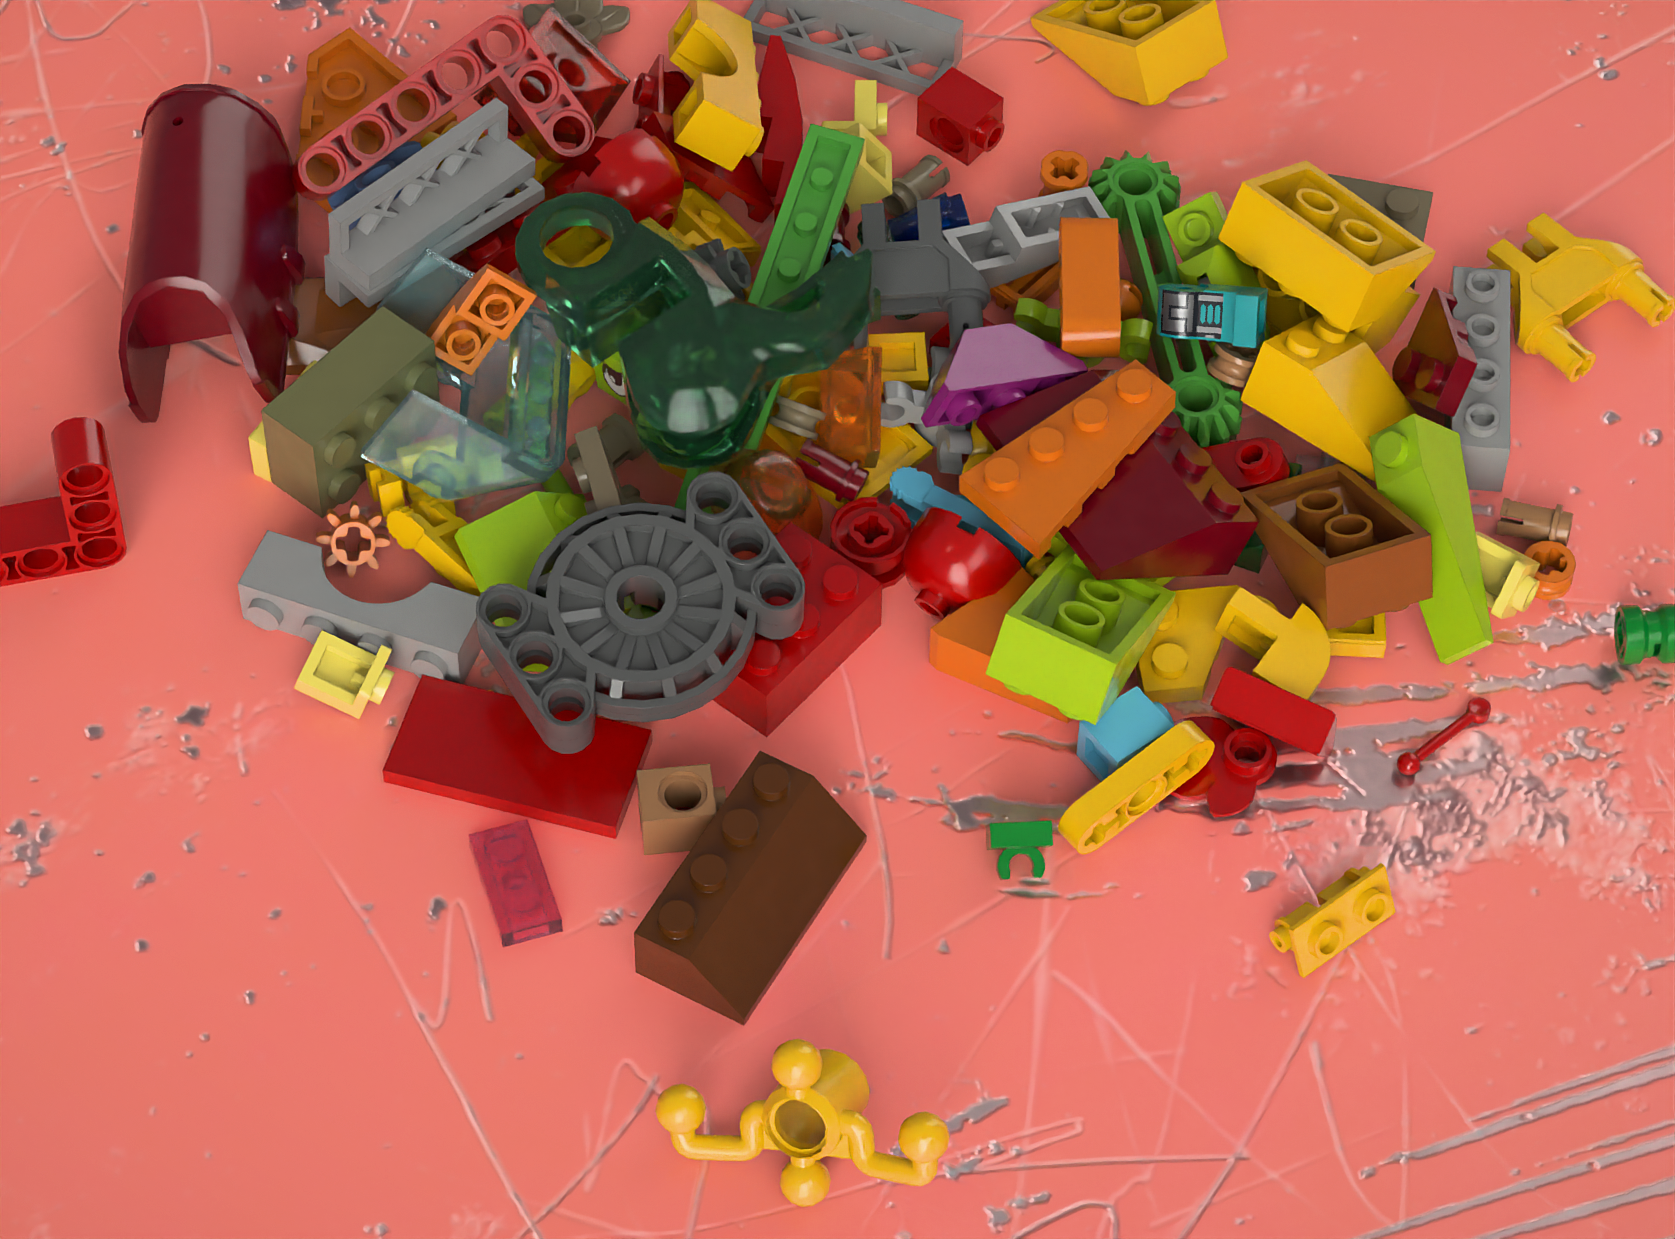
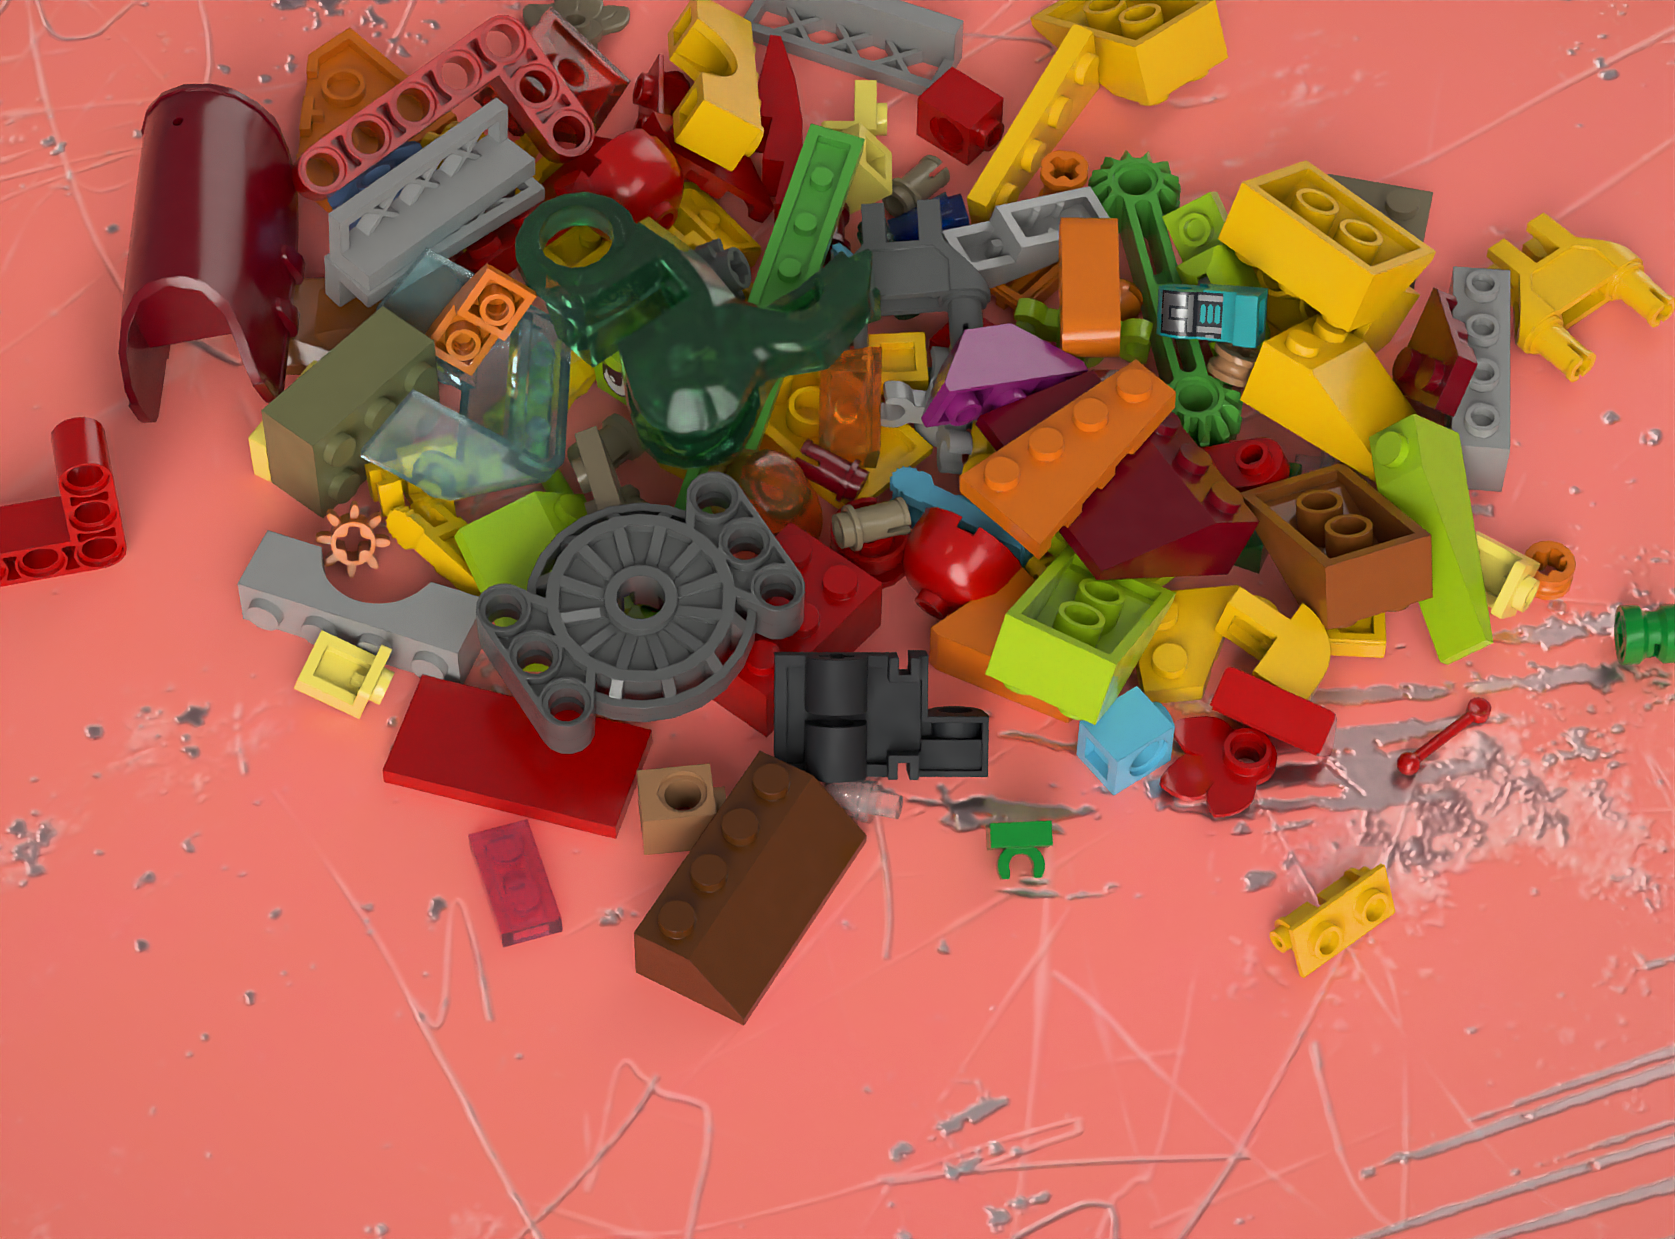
(797, 417): dark tan bush -> none
(808, 1117): yellow wheel -> none
(864, 715): none -> black plate
(864, 800): none -> clear cylinder
(870, 523): none -> dark tan pin
(1040, 124): none -> yellow wing
(1136, 787): yellow beam -> none
(1537, 524): medium nougat pin -> none

